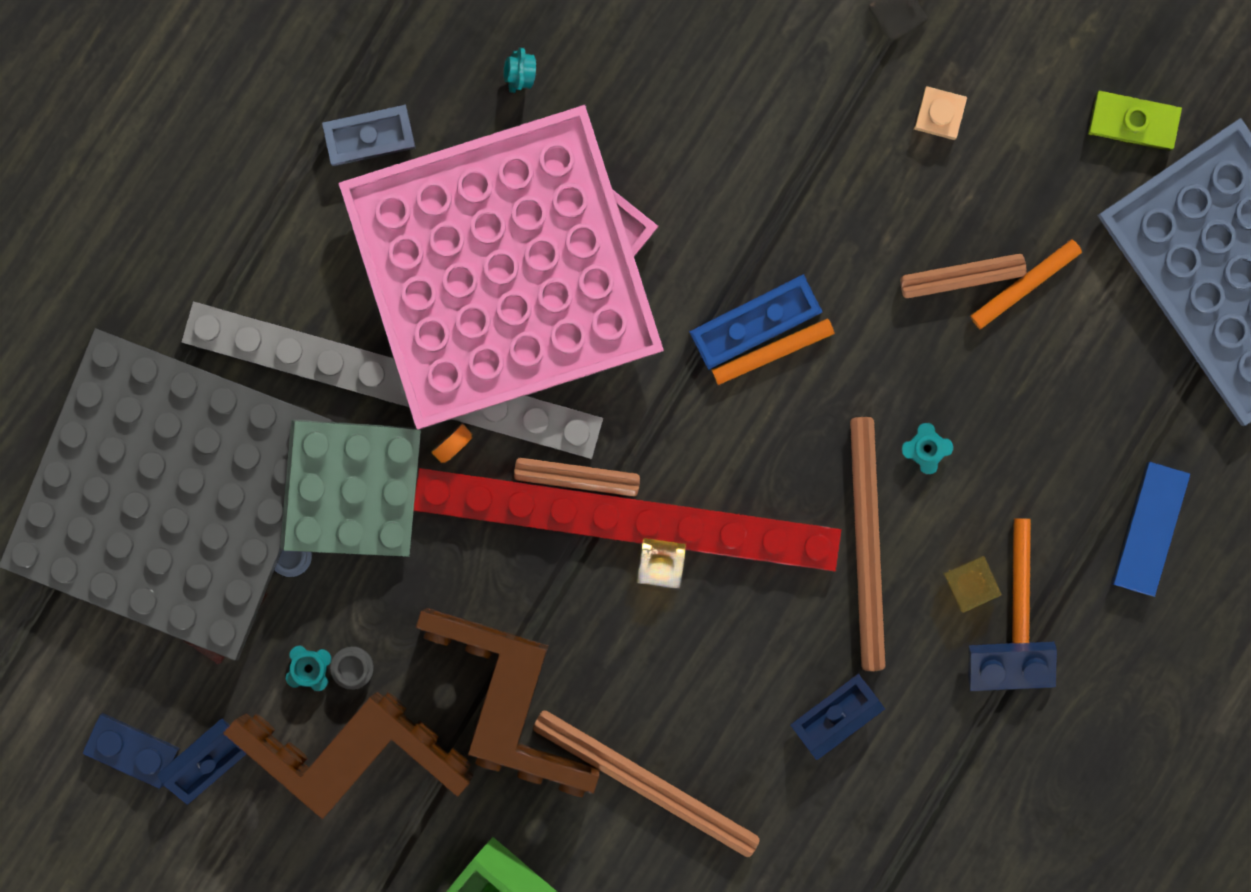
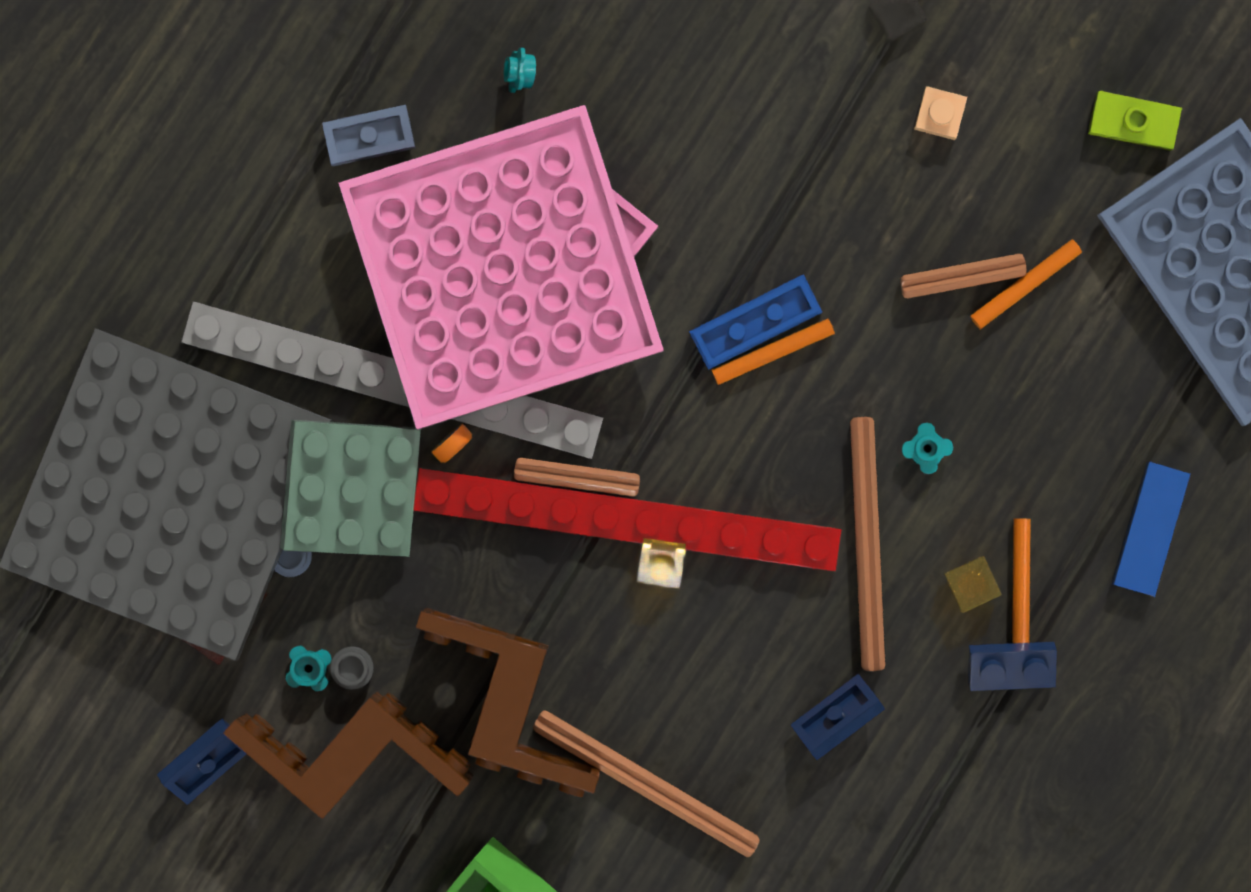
(129, 750): dark blue plate -> none

